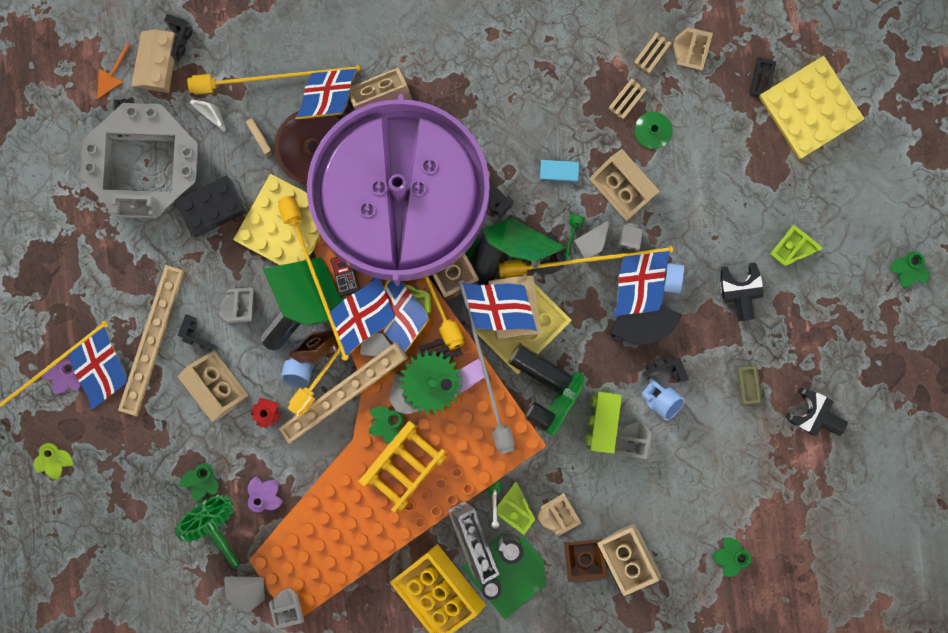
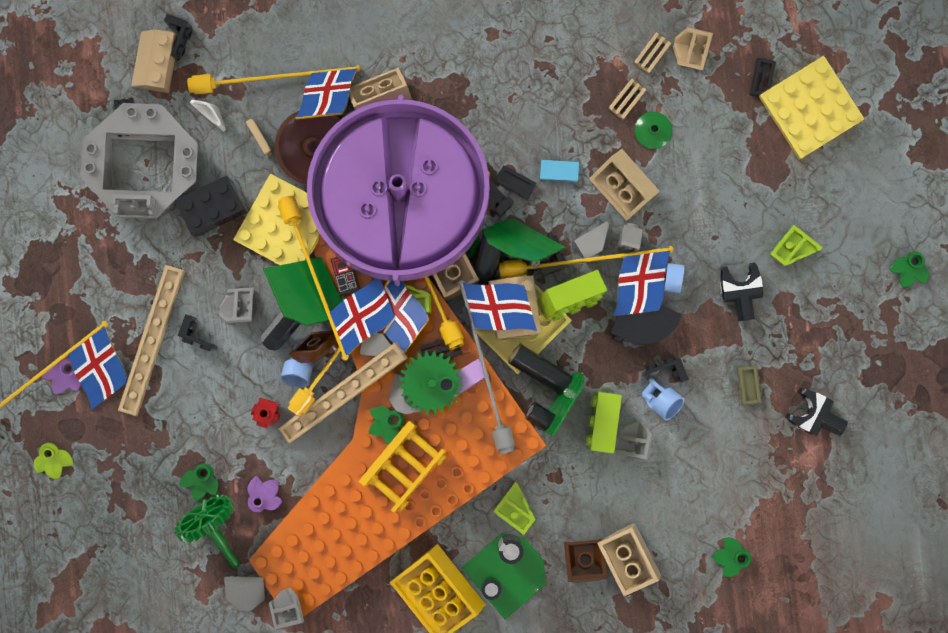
(107, 81): orange piece -> none
(212, 385): tan slope -> none
(473, 542): dark grey piece -> none
(494, 490): hinge -> none
(515, 182): none -> black tile
(558, 515): tan slope -> none
(572, 296): none -> lime brick
(575, 222): green hinge -> none

